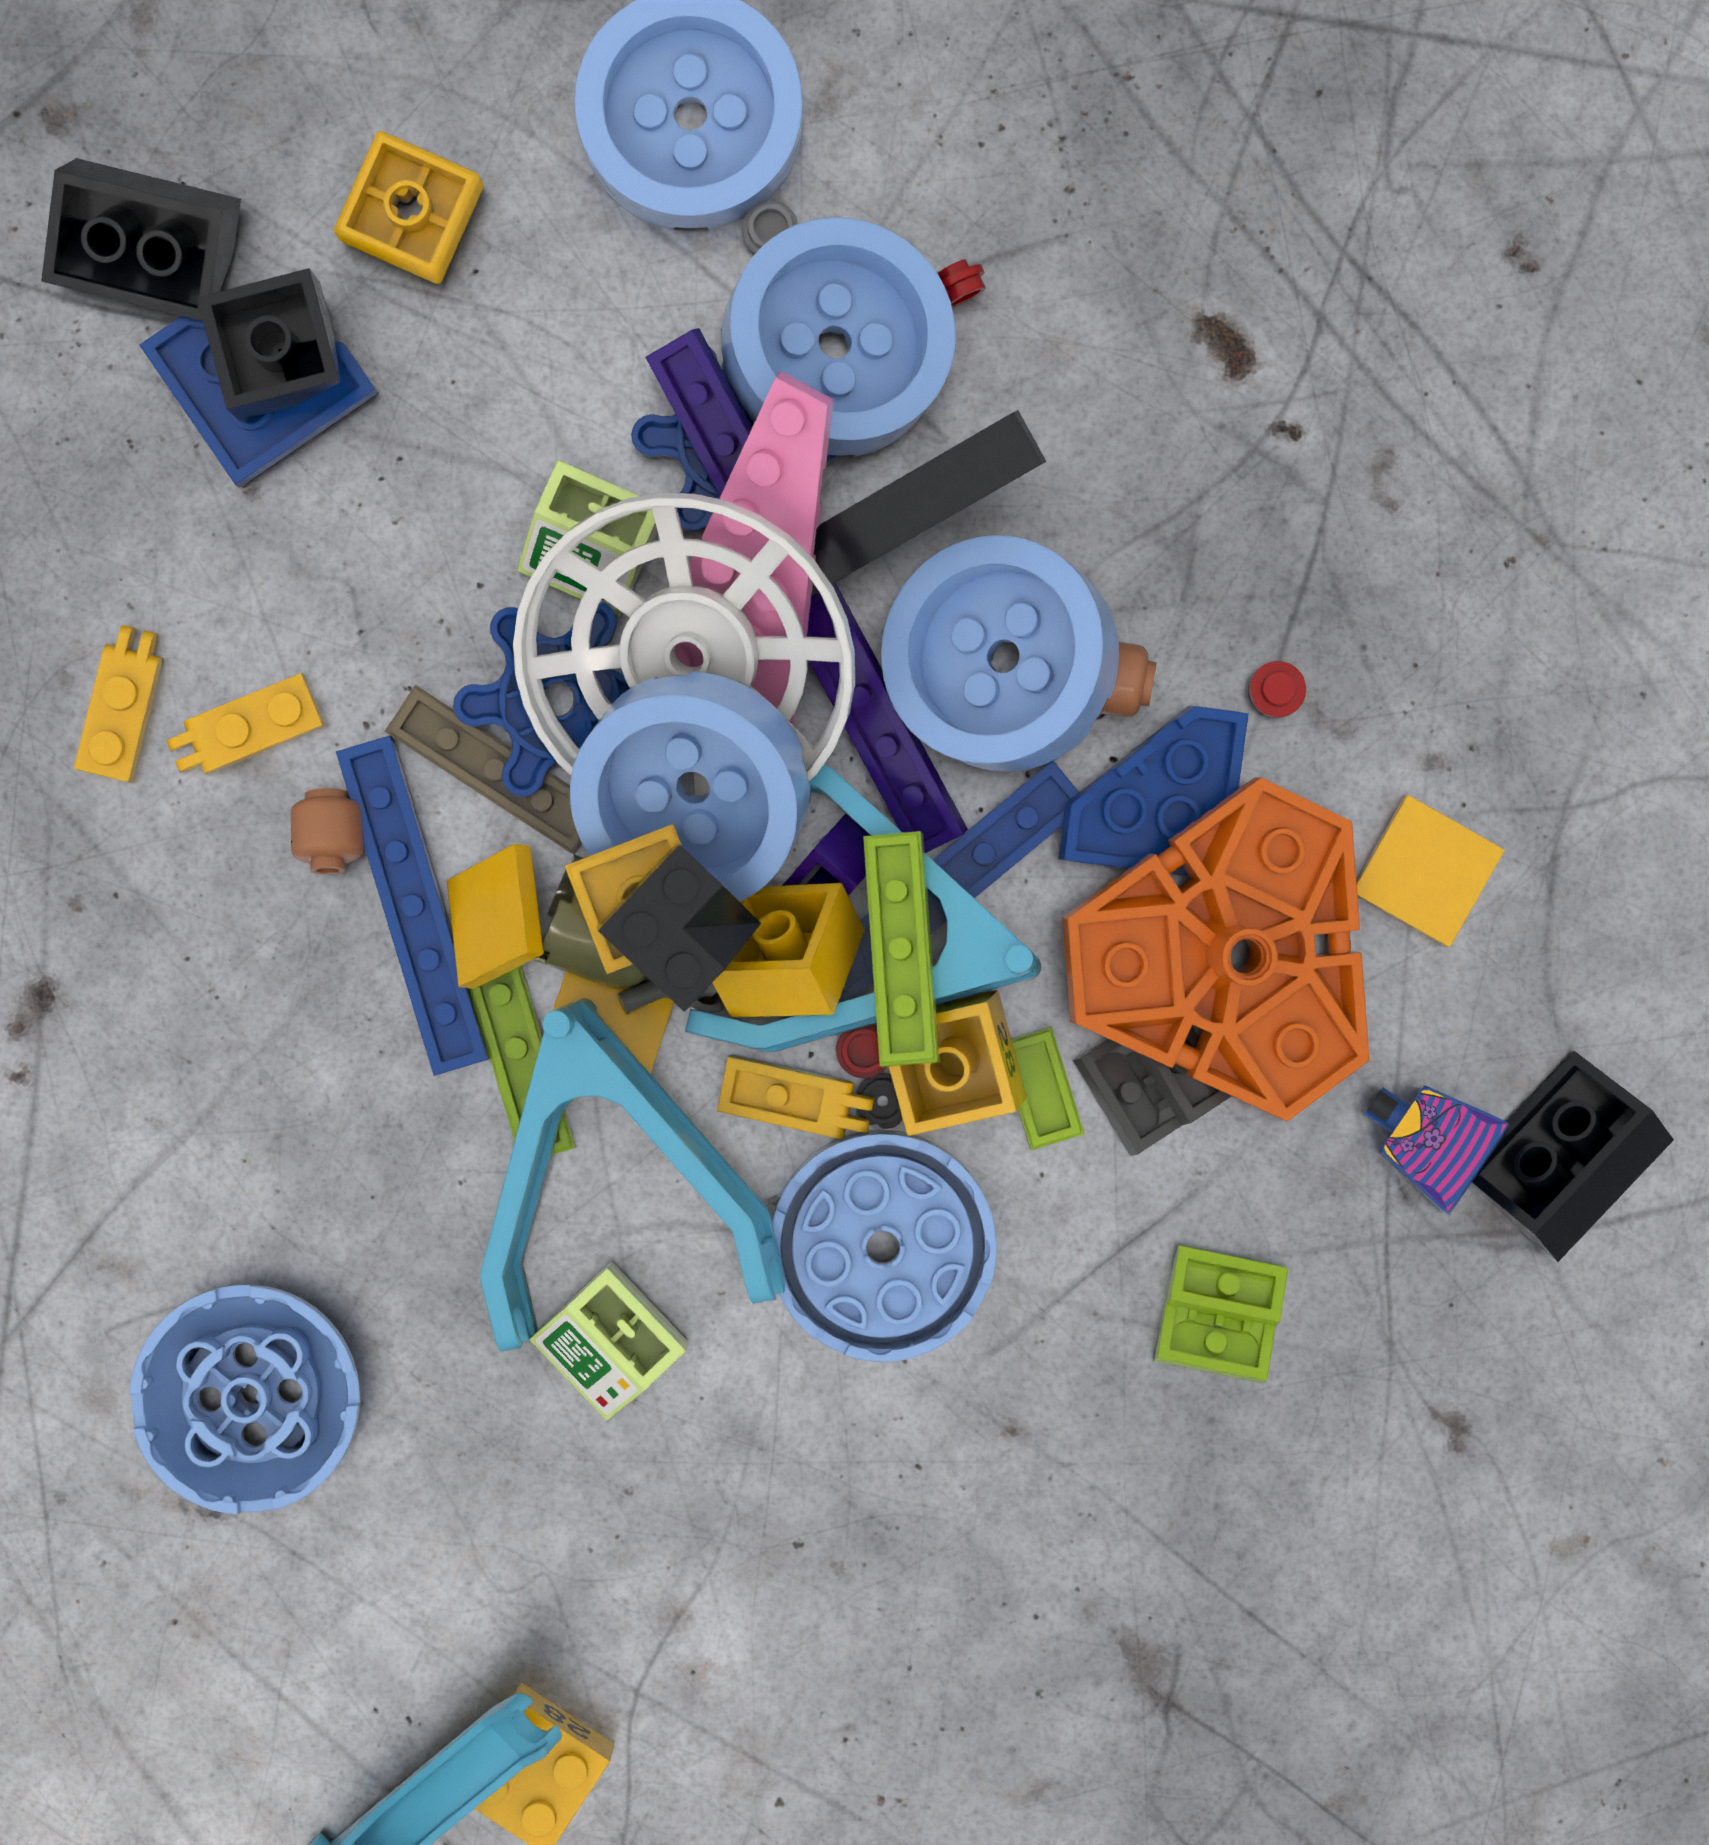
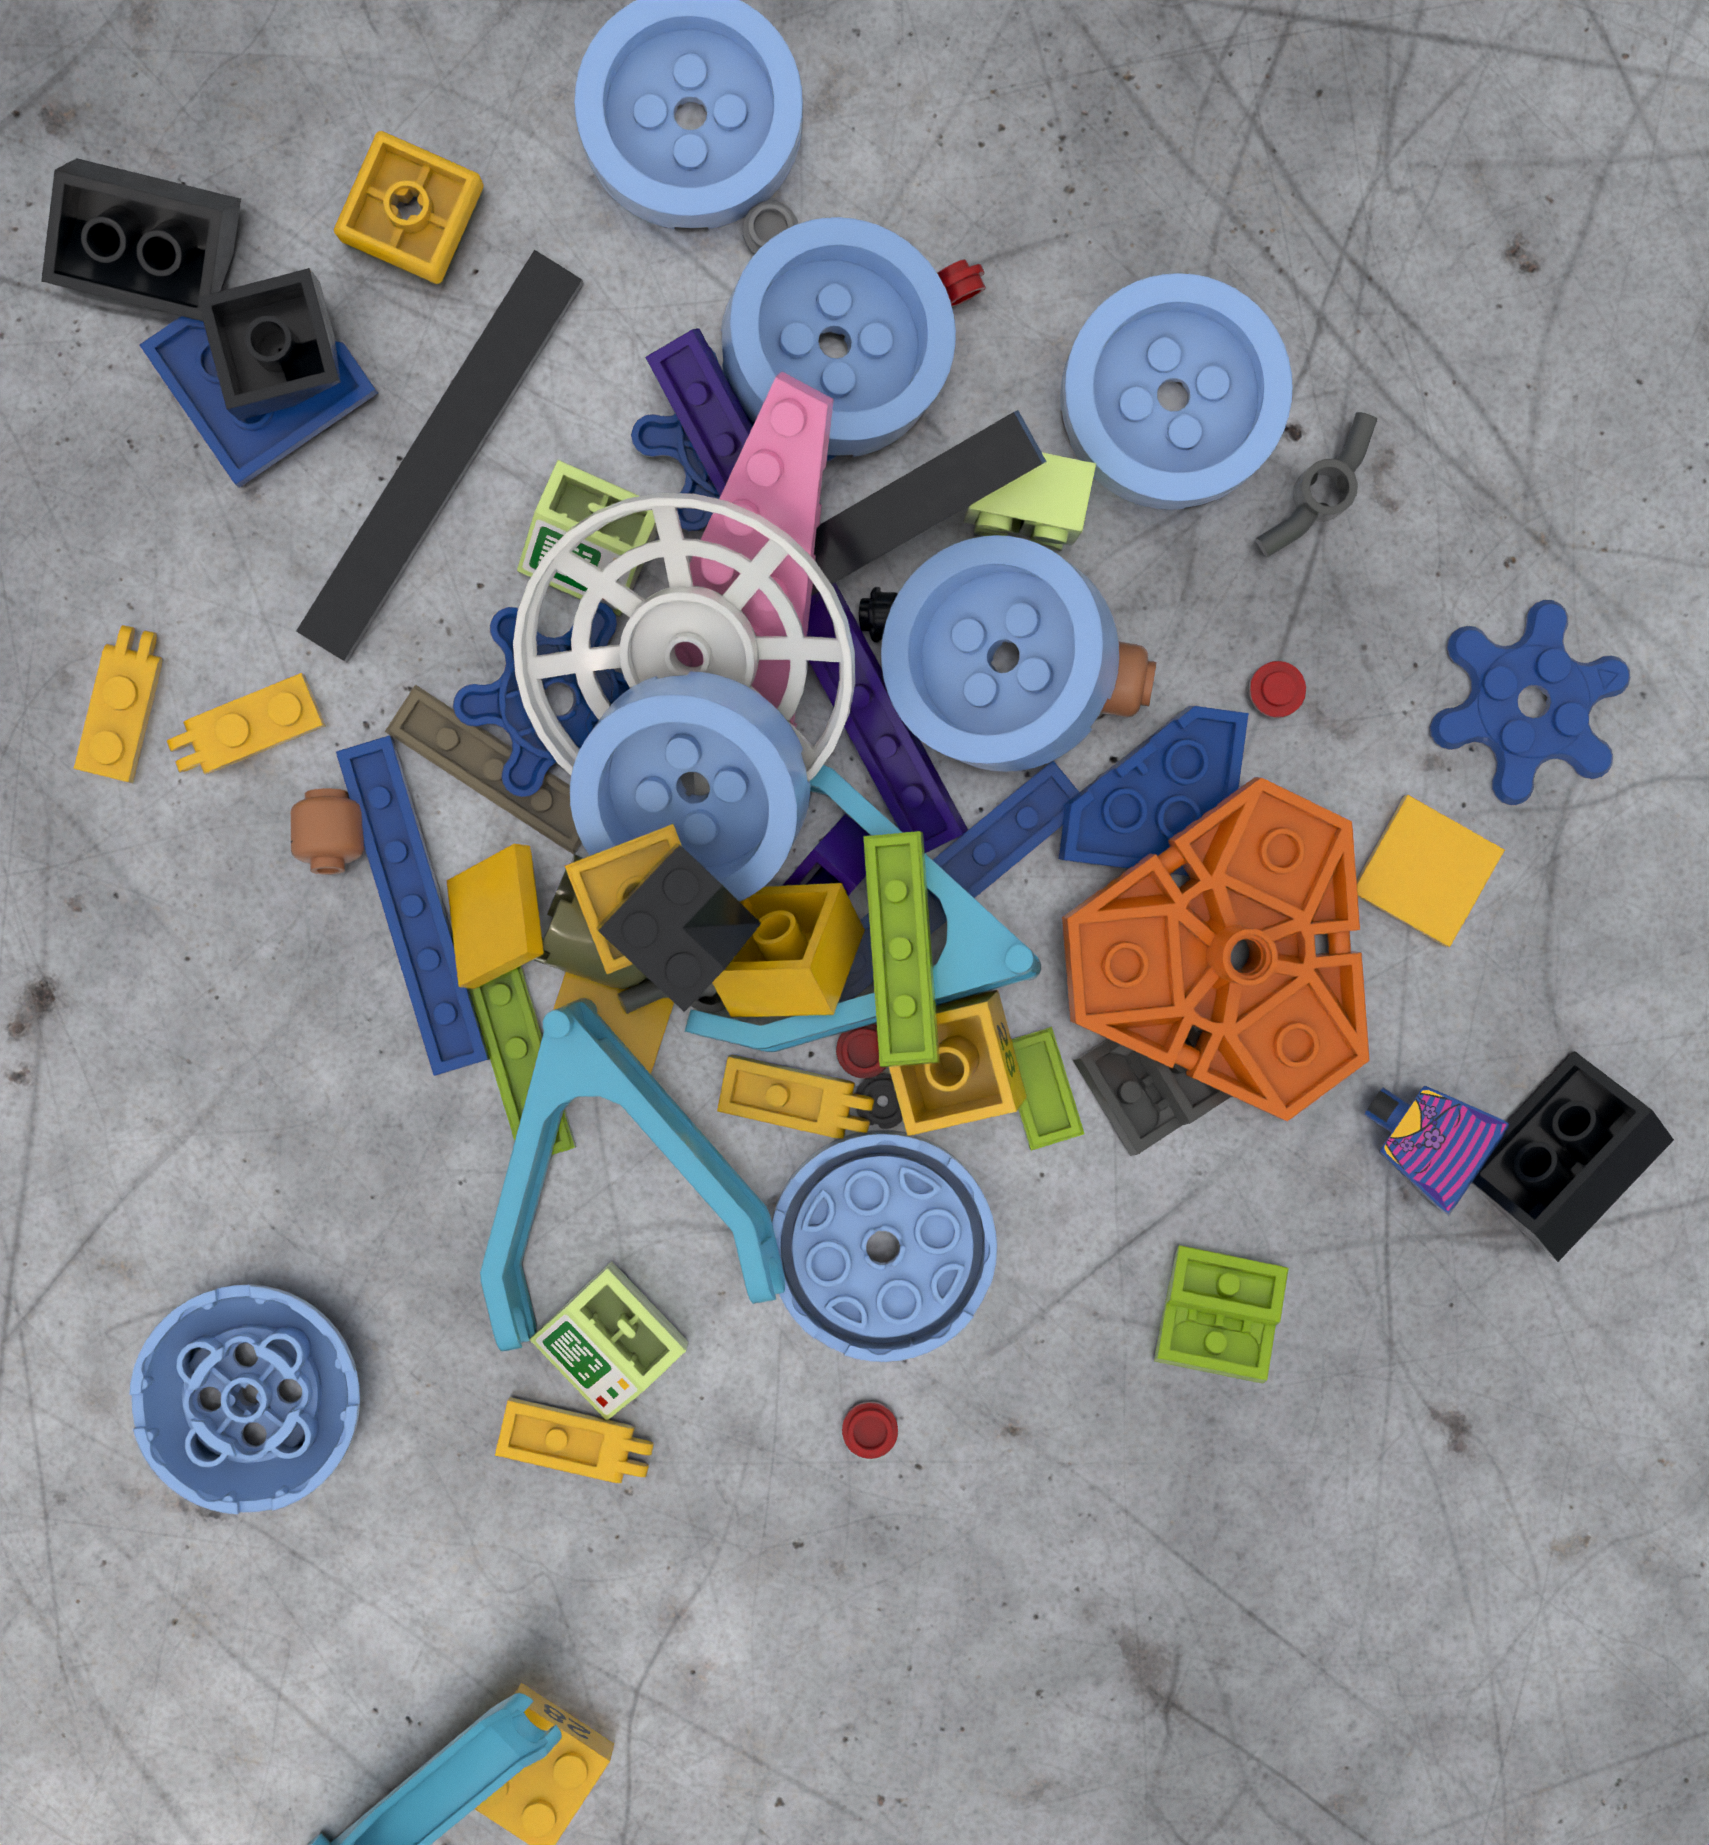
(440, 456): none -> black tile
(570, 1442): none -> yellow hinge
(870, 1430): none -> red plate
(874, 612): none -> black plate
(1040, 504): none -> yellowish green slope
(1188, 334): none -> light blue brick
(1338, 469): none -> dark grey piece
(1492, 708): none -> blue plate

